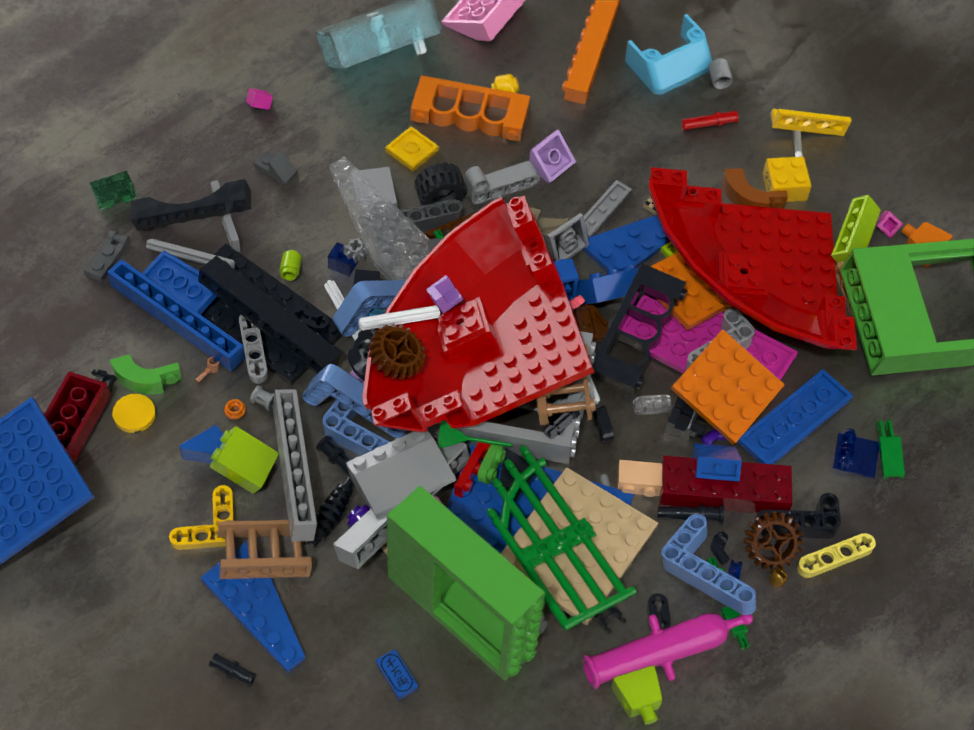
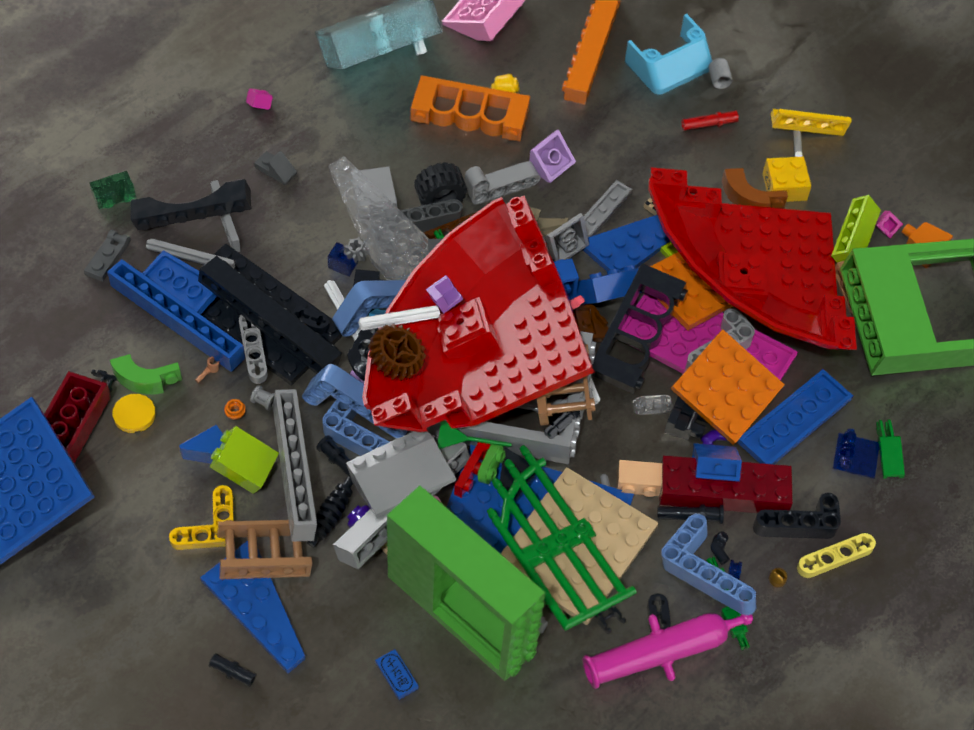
(290, 265): lime brick -> none
(411, 148): yellow tile -> none
(603, 424): black beam -> none
(639, 693): lime torso -> none
(779, 557): reddish brown gear -> none

